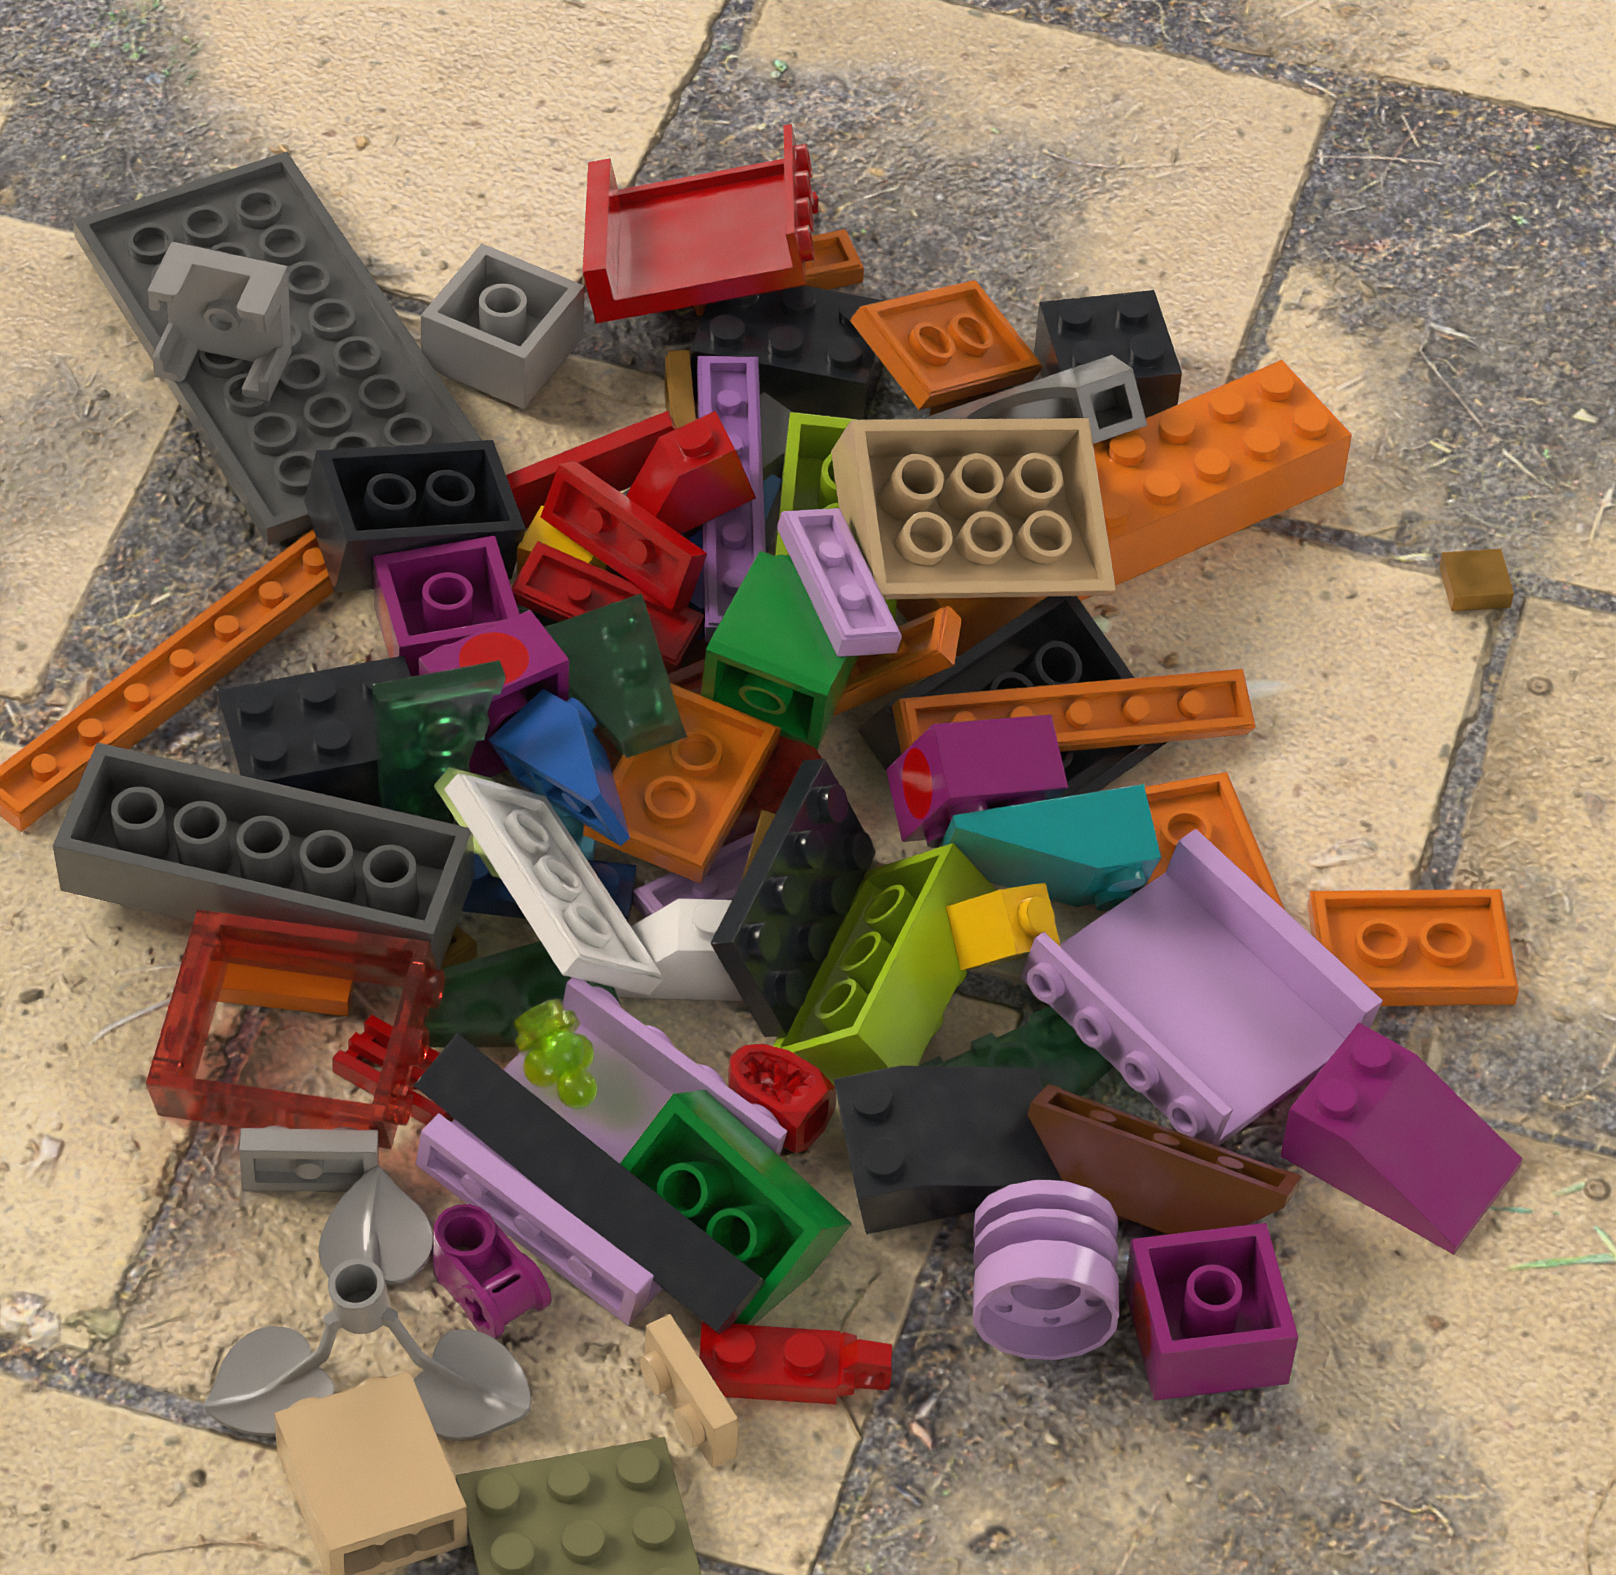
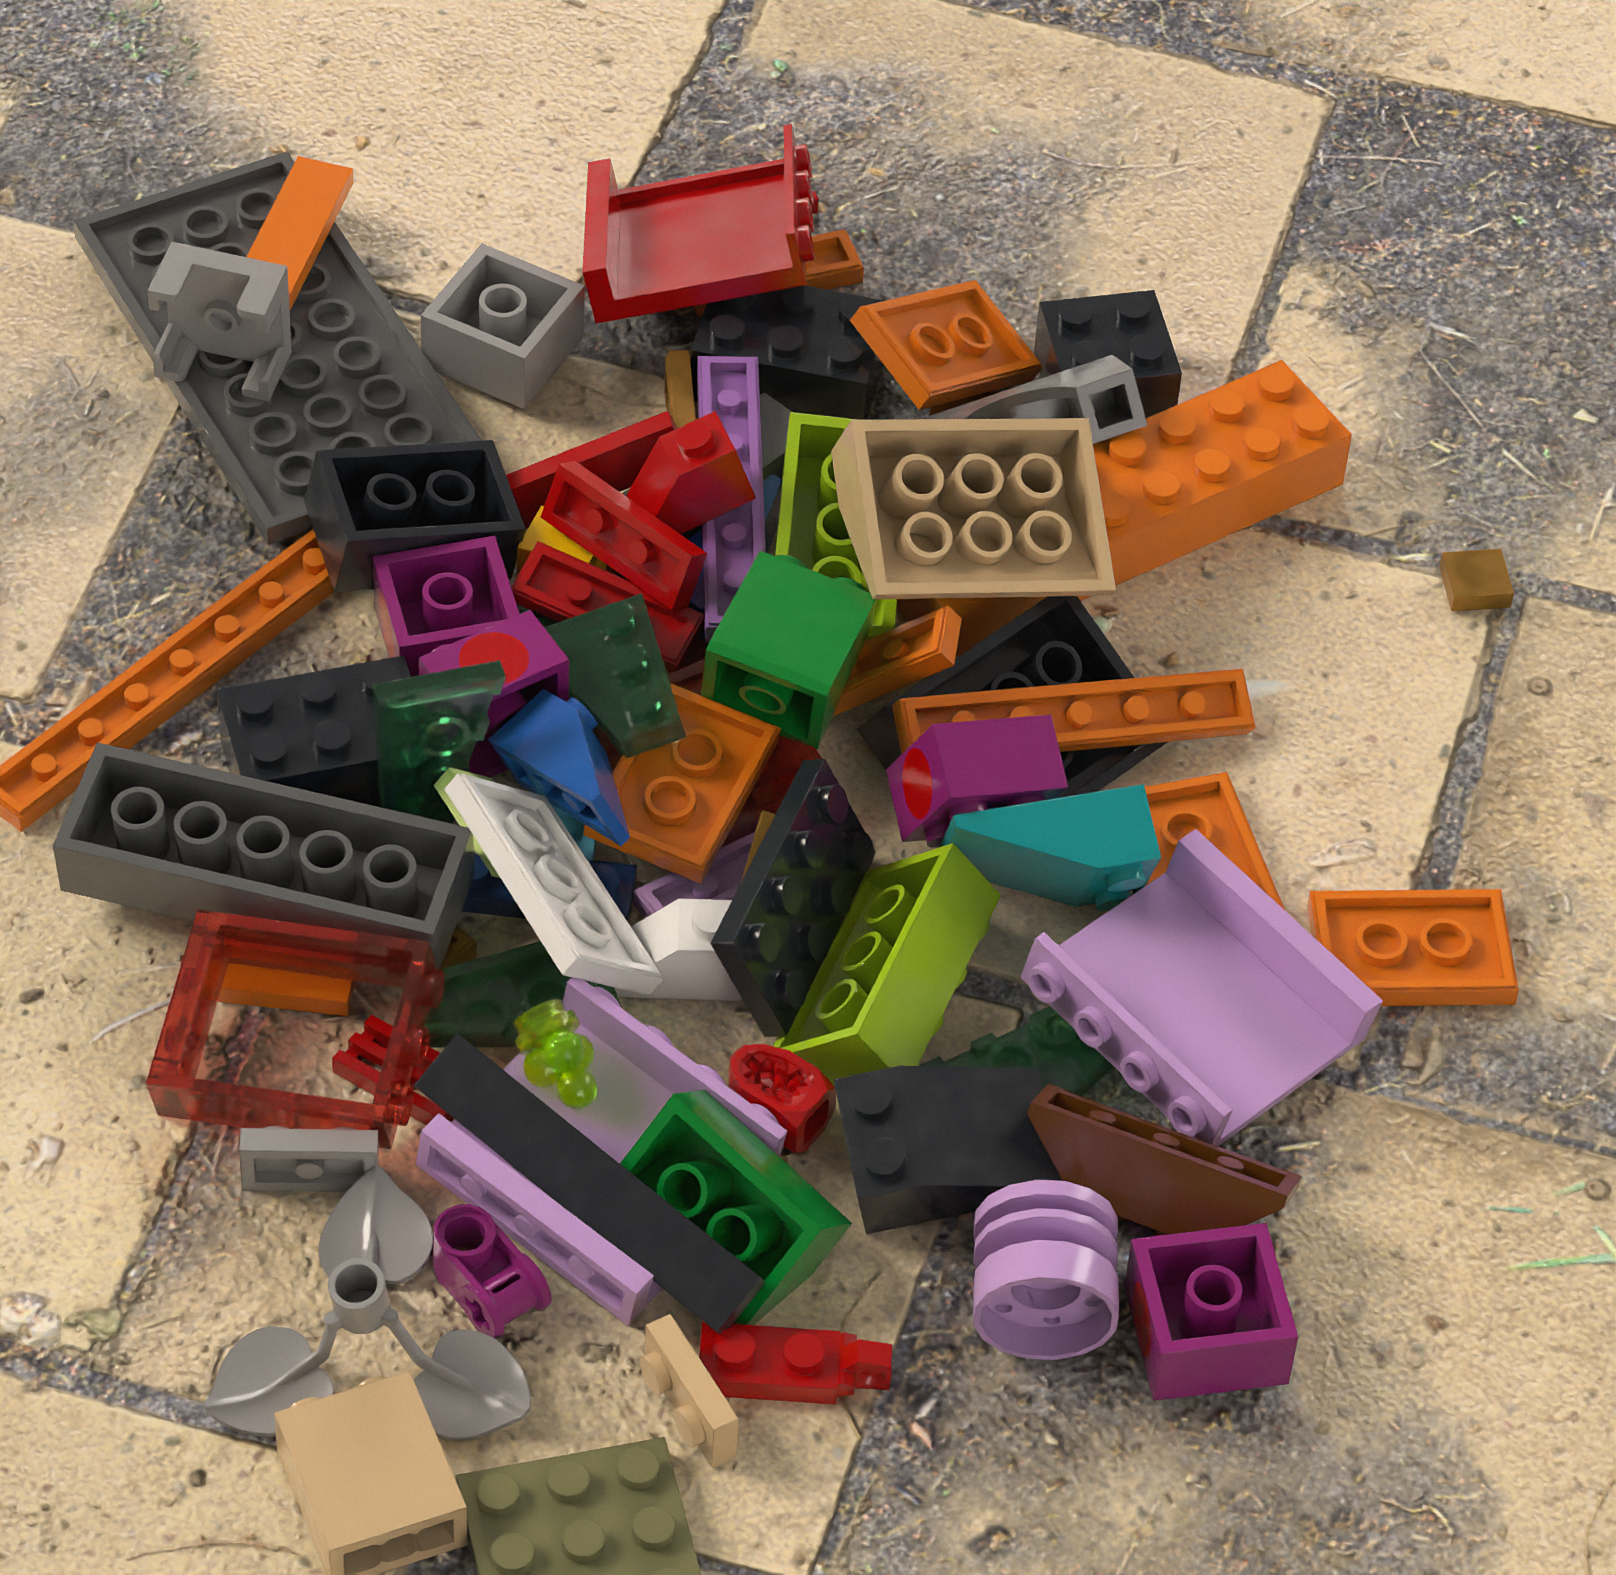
(302, 218): none -> orange tile
(839, 582): lavender tile -> none
(1001, 925): yellow brick -> none
(1398, 1140): magenta slope -> none

